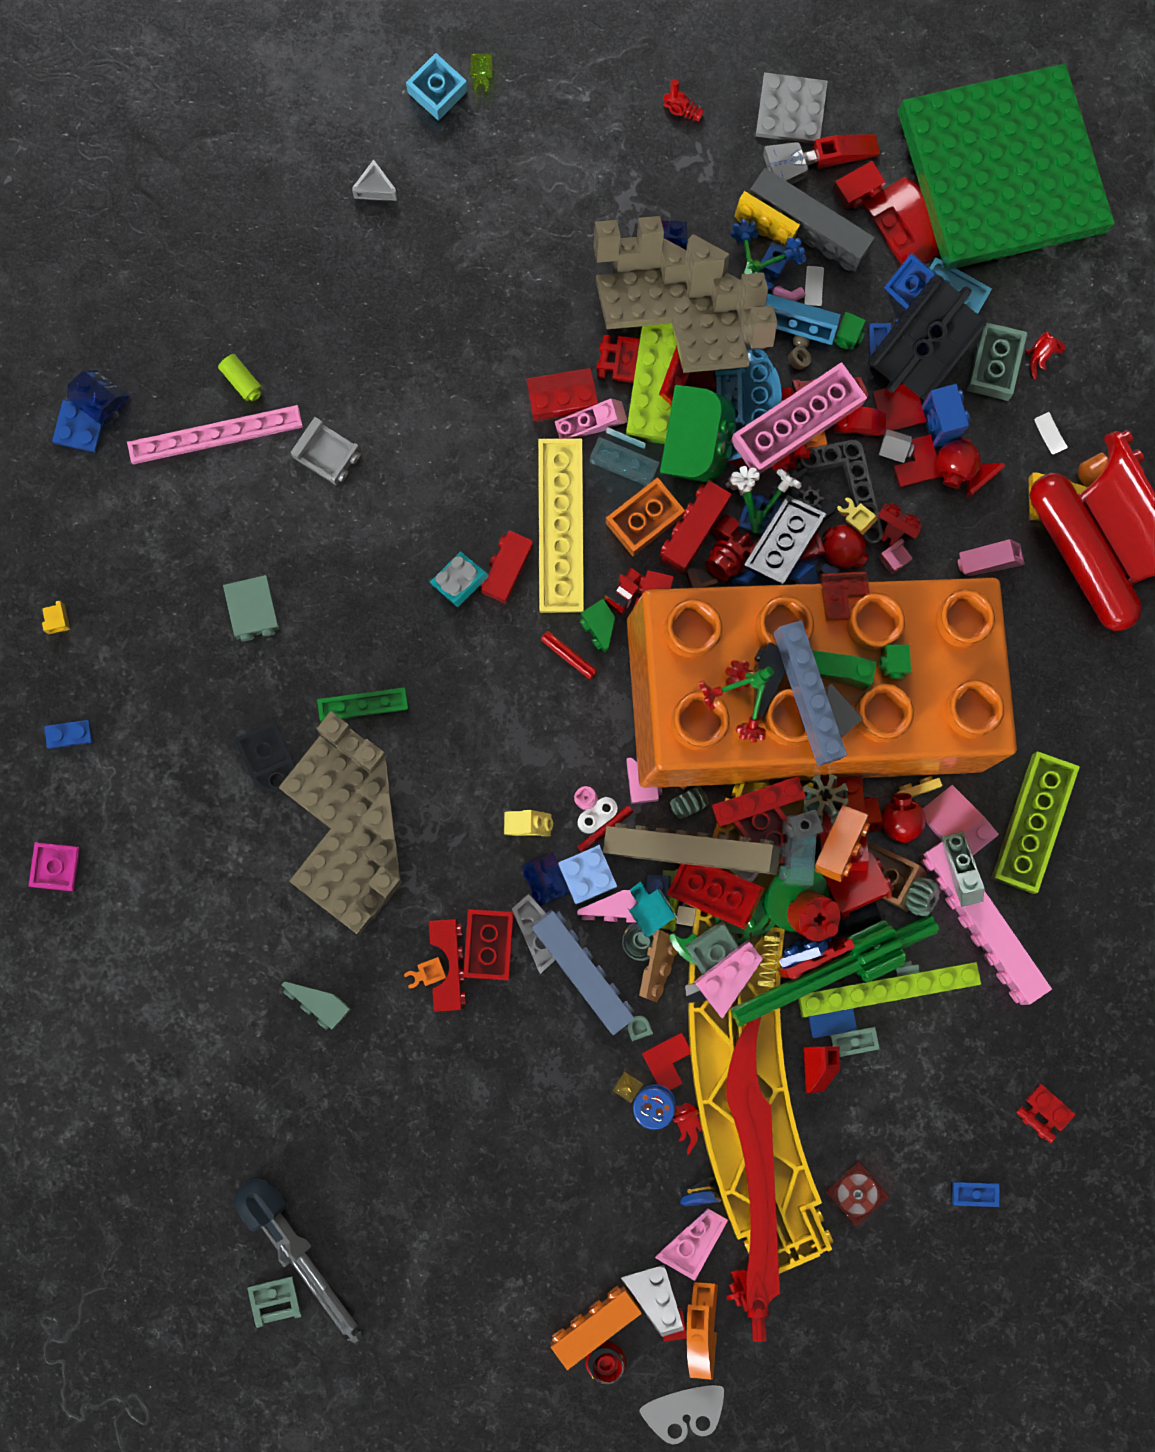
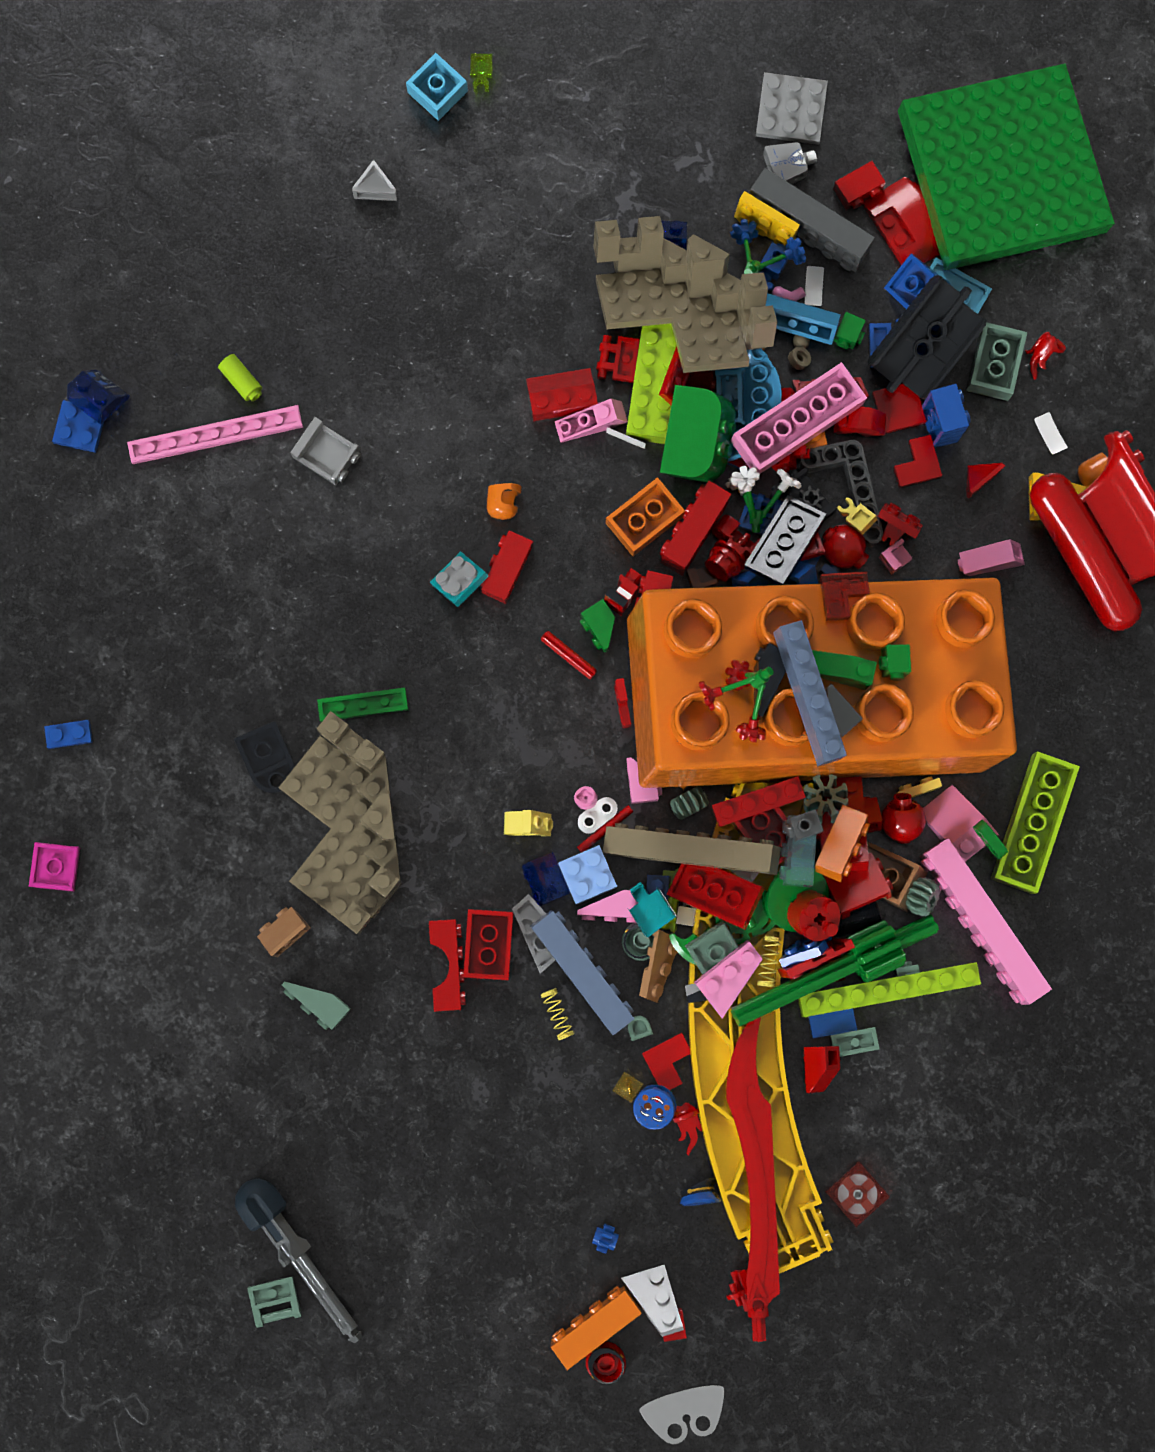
(55, 618): yellow panel -> none
(251, 608): sand green brick -> none
(283, 932): none -> medium nougat slope
(429, 973): orange plate -> none
(501, 502): none -> orange helmet
(560, 526): light yellow plate -> none
(560, 1036): none -> light yellow piece
(605, 1238): none -> blue gear
(622, 699): none -> red tile
(624, 462): clear light blue brick -> none
(679, 102): red piece -> none
(693, 1245): bright pink wing -> none
(700, 1331): orange slope -> none
(845, 149): red slope -> none
(896, 446): light grey brick -> none
(958, 462): red brick -> none
(963, 869): sand green slope -> none
(975, 1194): blue plate -> none
(990, 839): none -> green beam
(1050, 1108): red plate -> none

